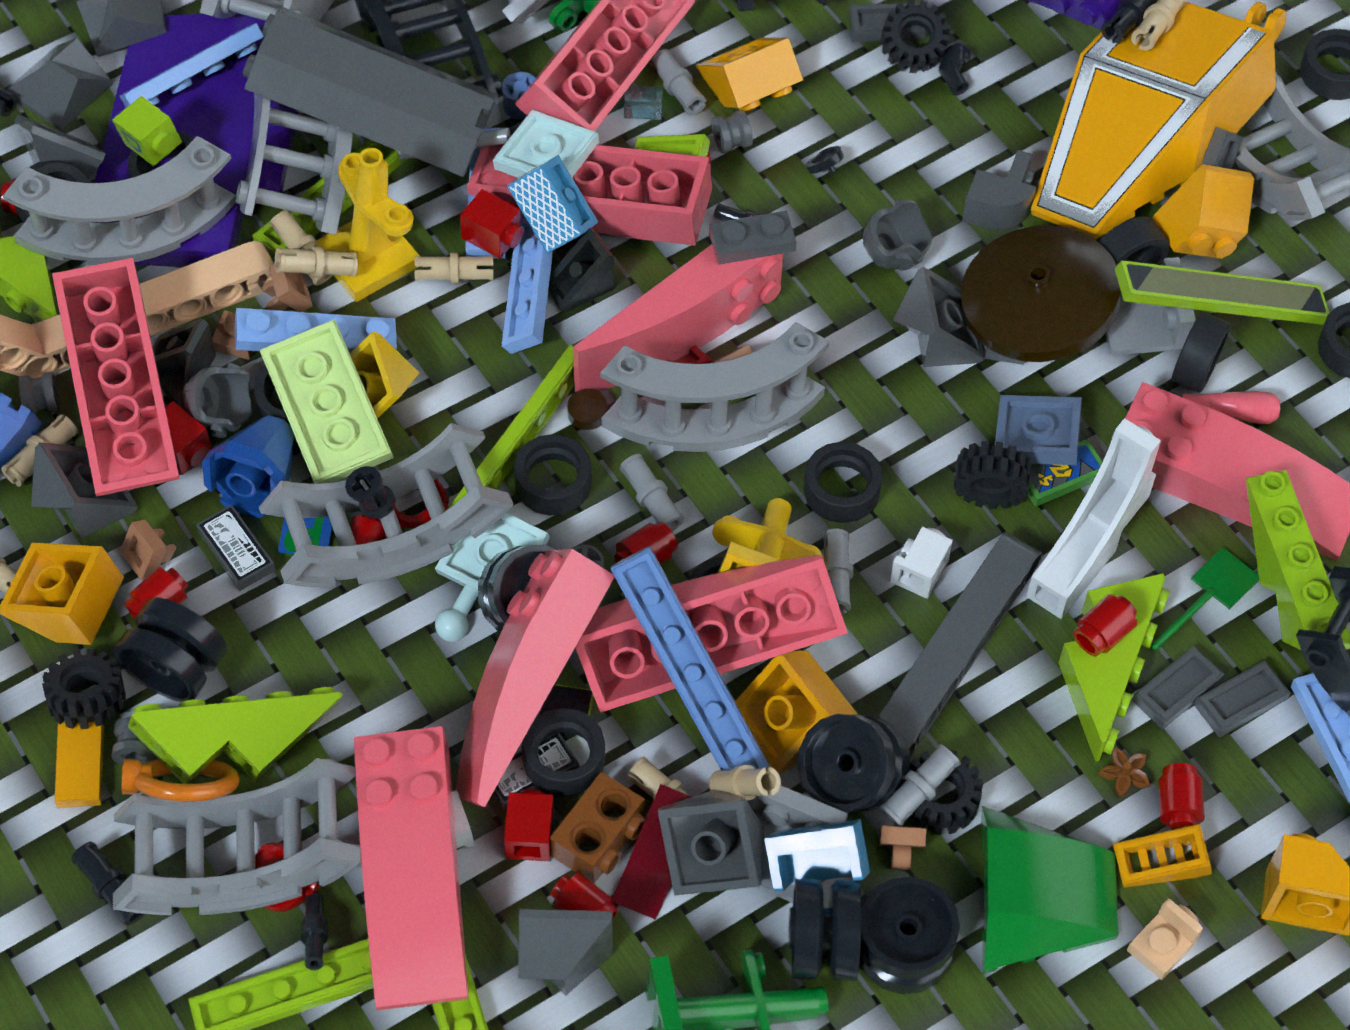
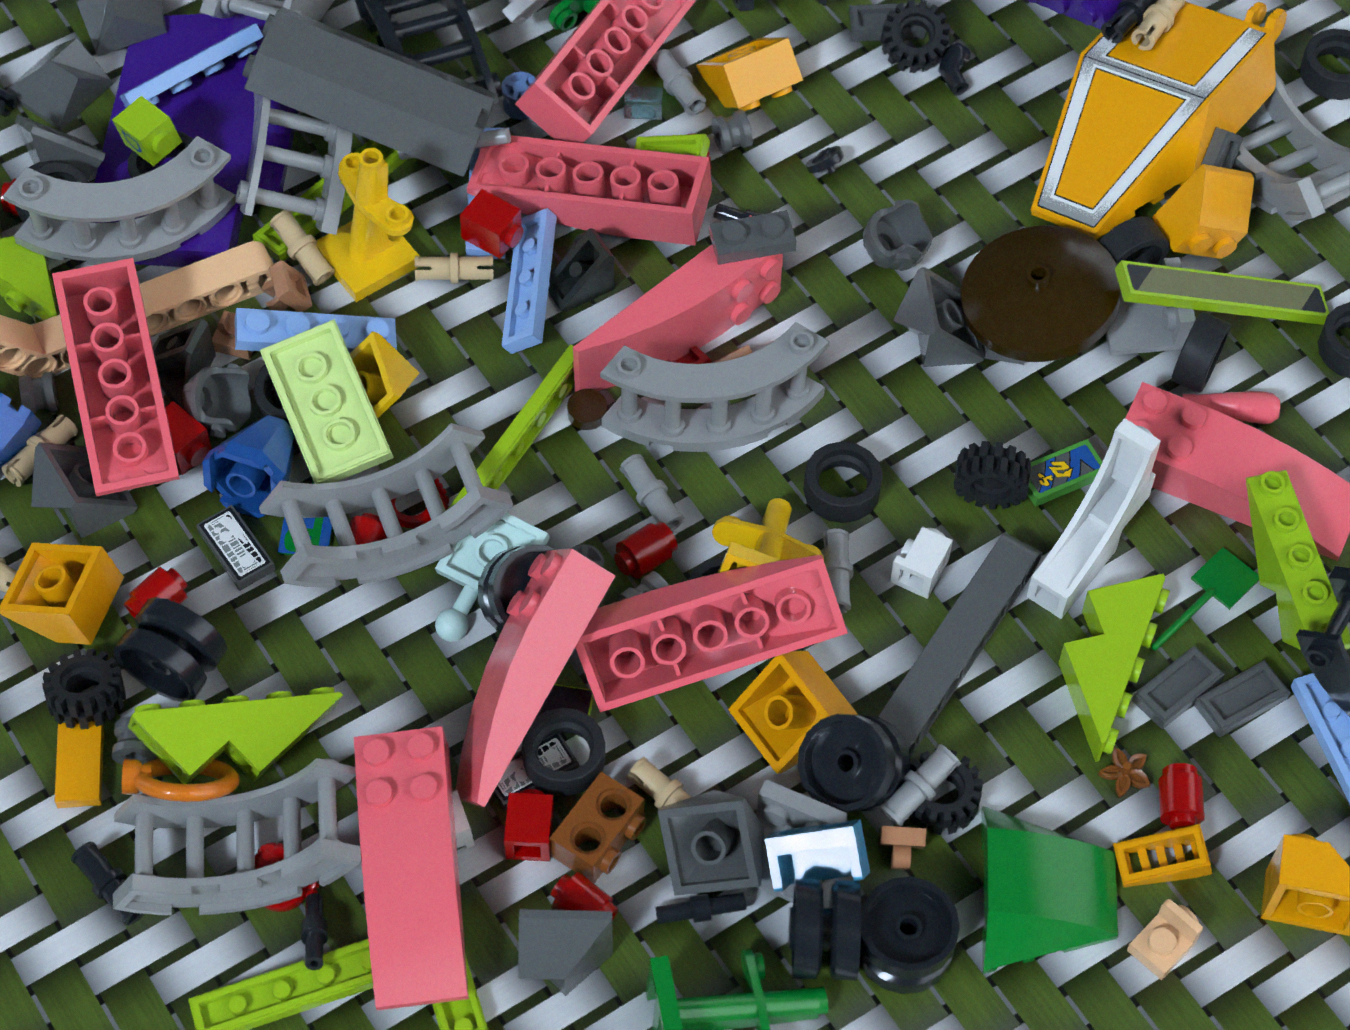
(145, 548): nougat tile -> none
(316, 262): tan pin -> none
(364, 497): black bush -> none
(541, 139): light aqua tile -> none
(550, 448): black tyre -> none
(552, 204): dark azure panel -> none
(647, 871): dark red sticker -> none
(687, 661): medium blue tile -> none
(700, 908): none -> black bar
(746, 781): tan pin -> none
(1001, 201): dark grey brick -> none
(1041, 427): sand blue plate -> none
(1105, 625): red brick -> none

